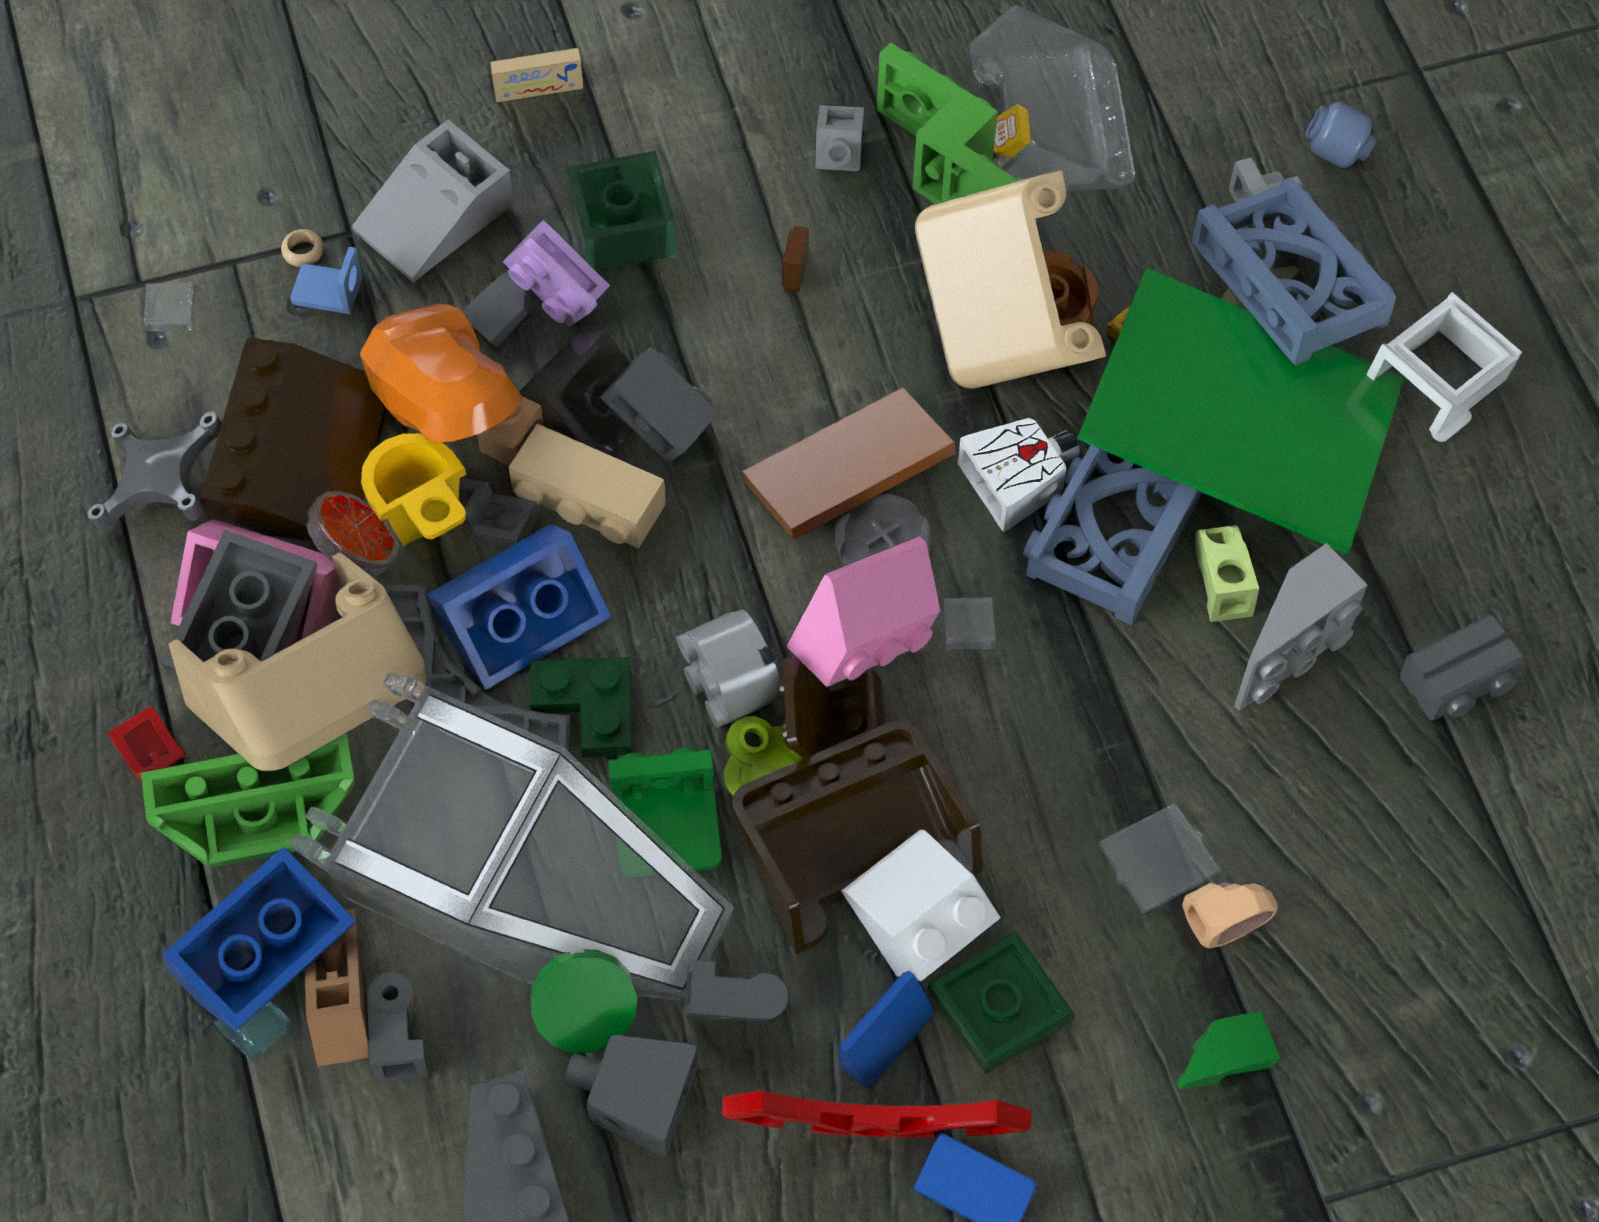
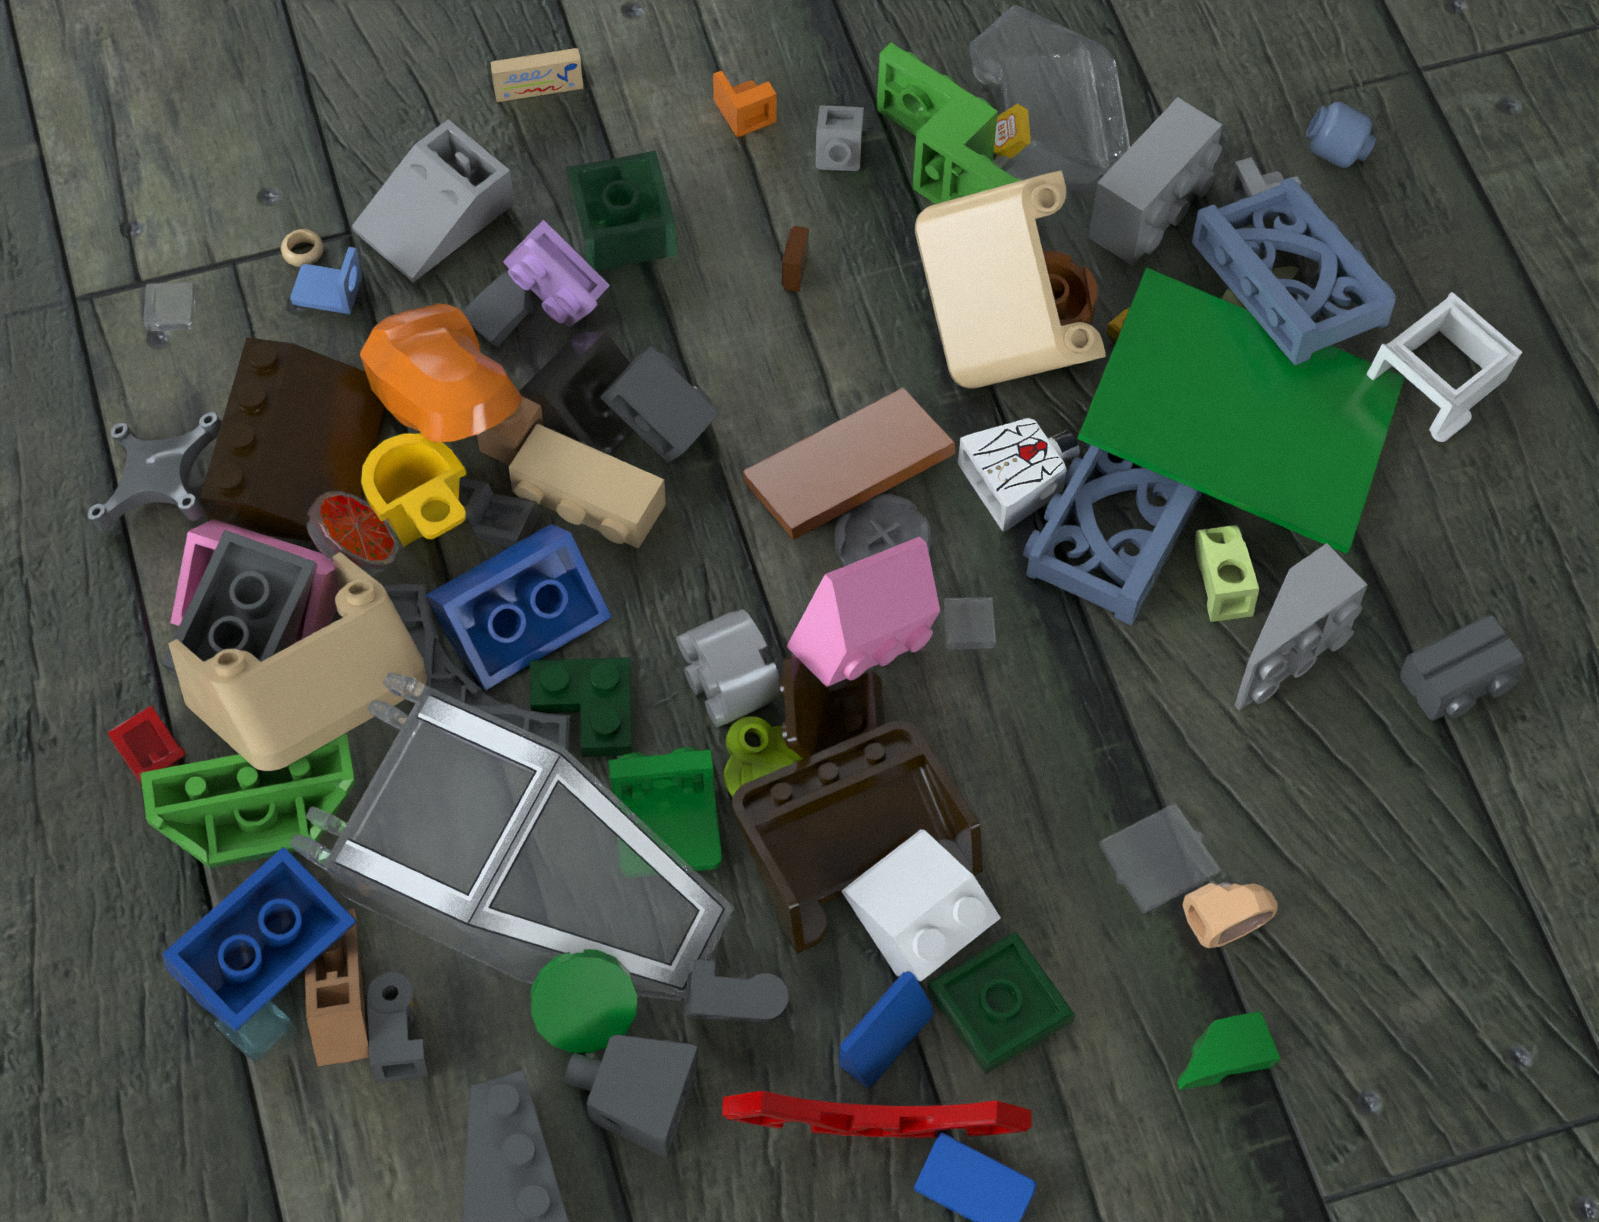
(745, 105): none -> orange panel
(1155, 182): none -> light grey brick

